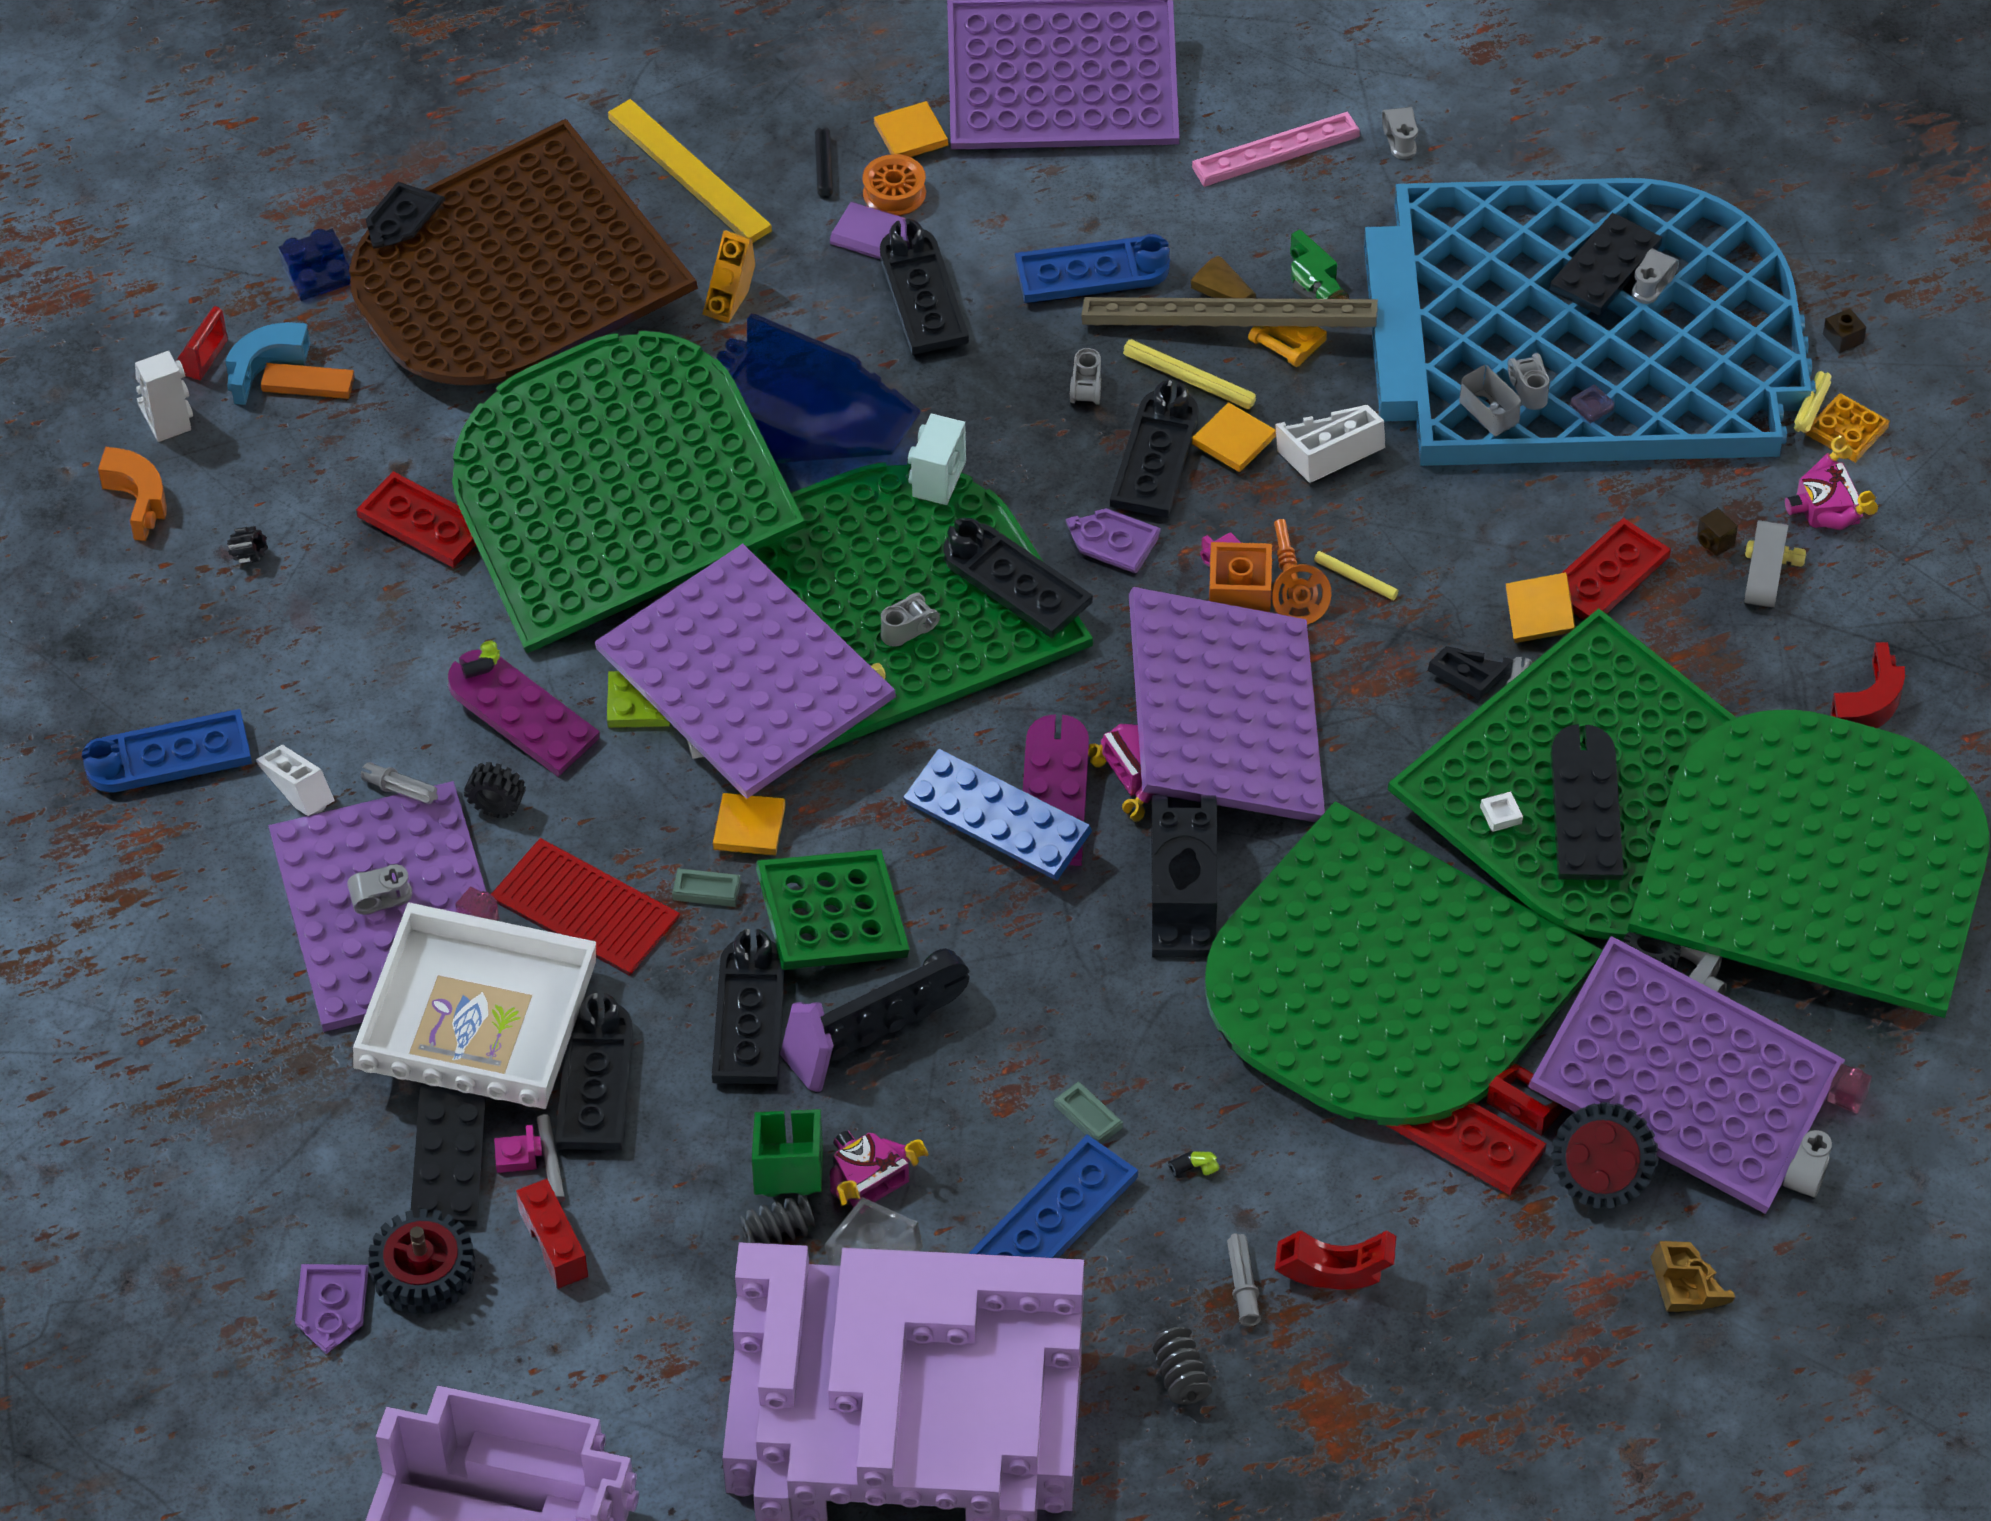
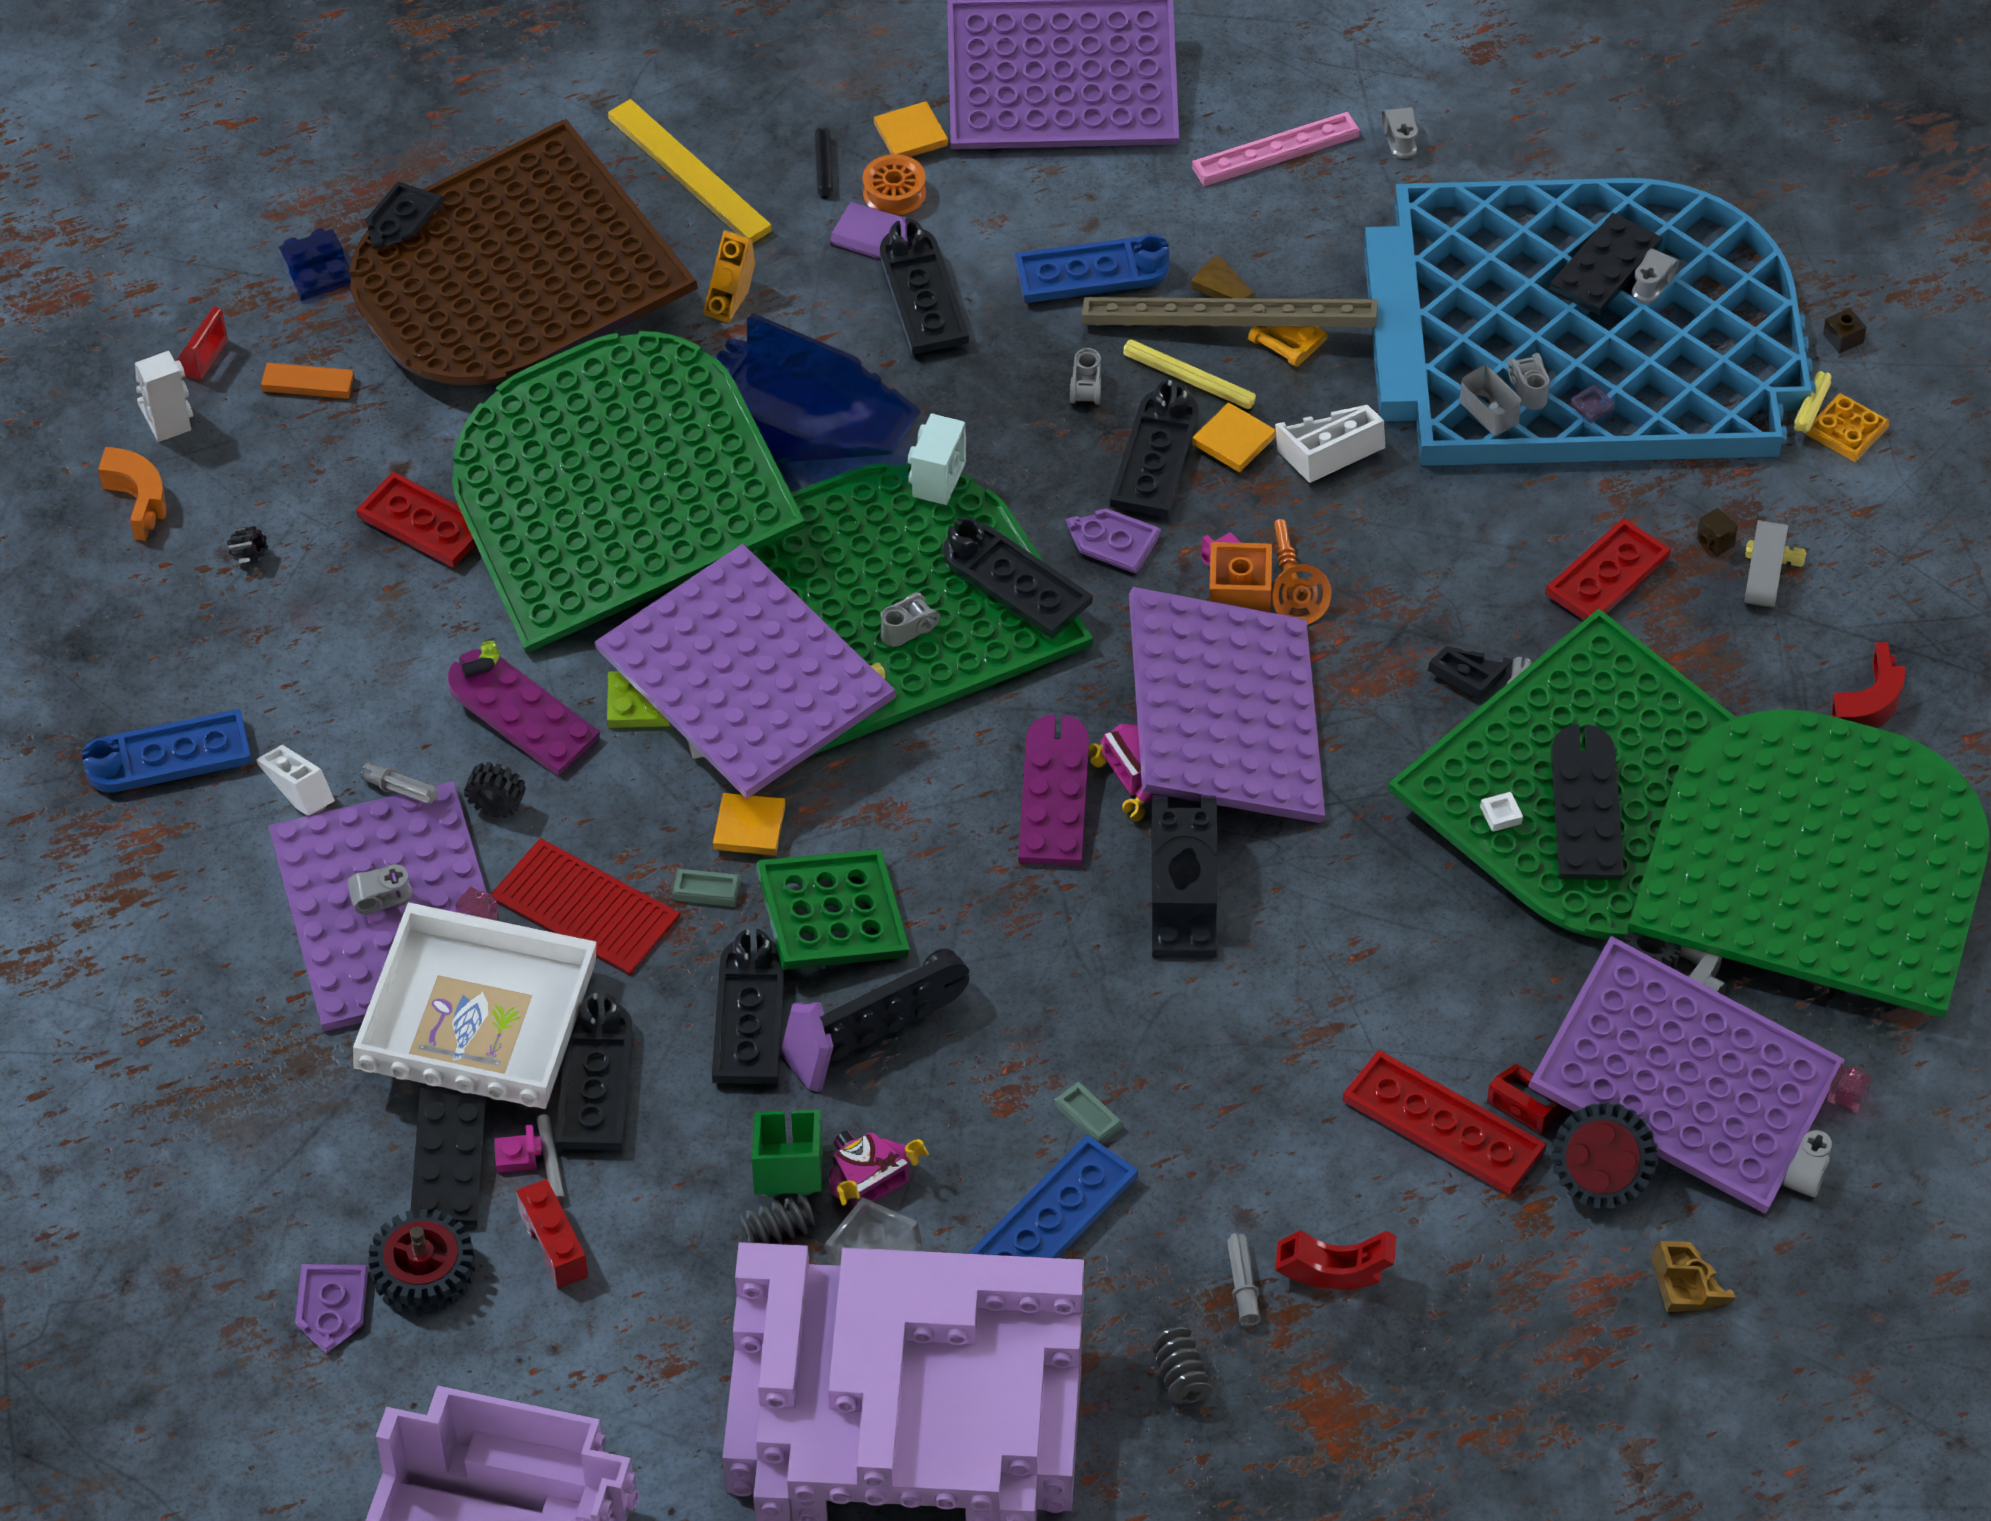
(269, 344): dark azure arch -> none
(998, 814): plate -> none
(1194, 1159): arm -> none
(1313, 270): green plate -> none
(1356, 575): light yellow bar -> none
(1385, 976): green plate -> none
(1540, 607): light orange tile -> none
(1829, 494): torso -> none

